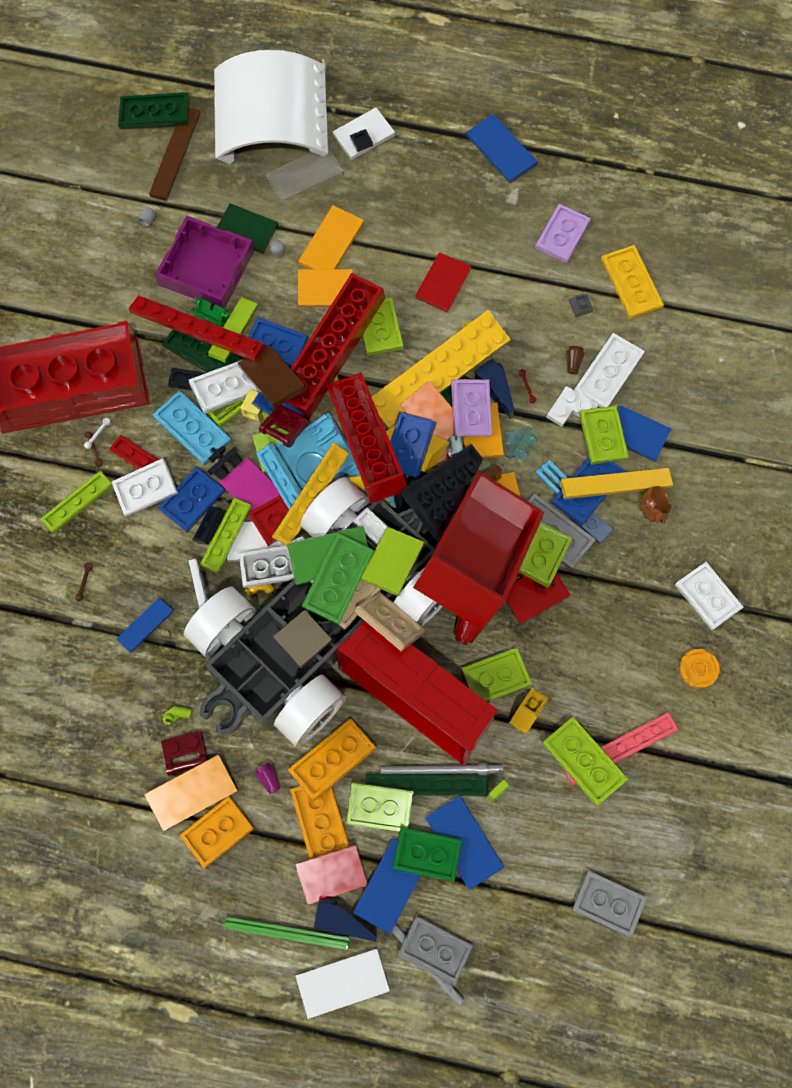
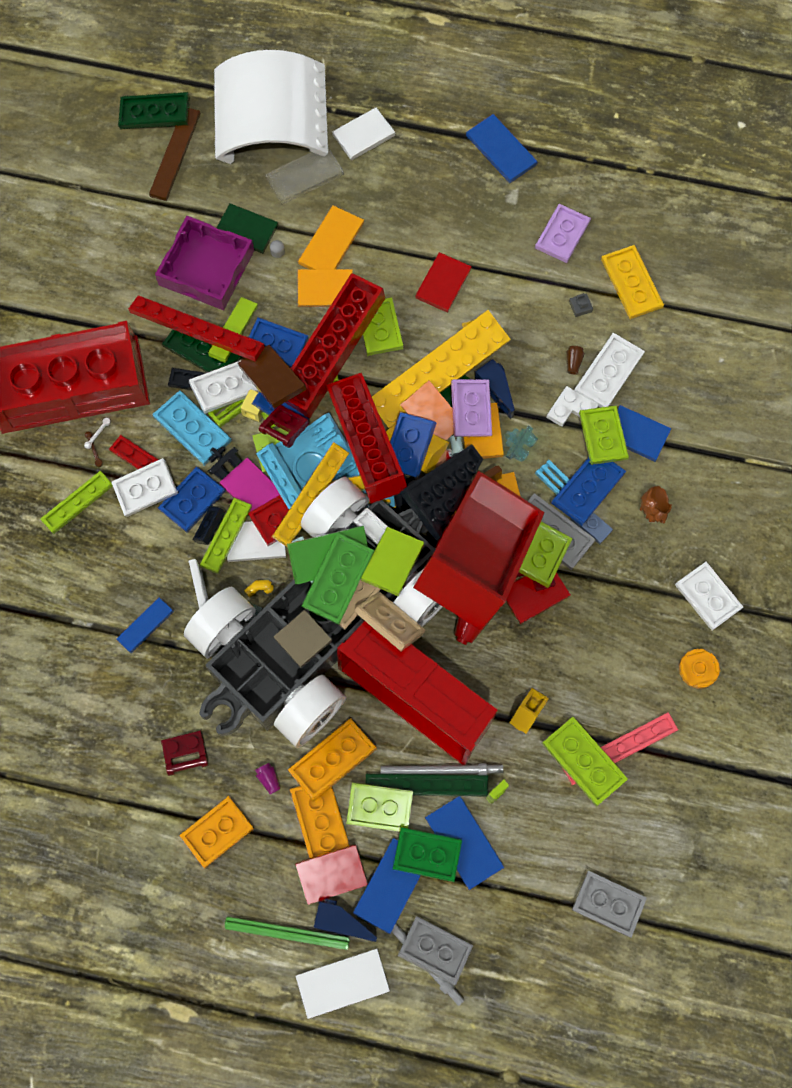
(88, 567): reddish brown hinge -> none
(146, 217): light grey piece -> none
(175, 713): lime arm -> none
(190, 792): light orange tile -> none
(217, 315): green hinge -> none
(265, 566): white slope -> none
(361, 140): black tile -> none
(497, 675): lime plate -> none
(522, 373): clear red hinge -> none
(615, 483): yellow tile -> none

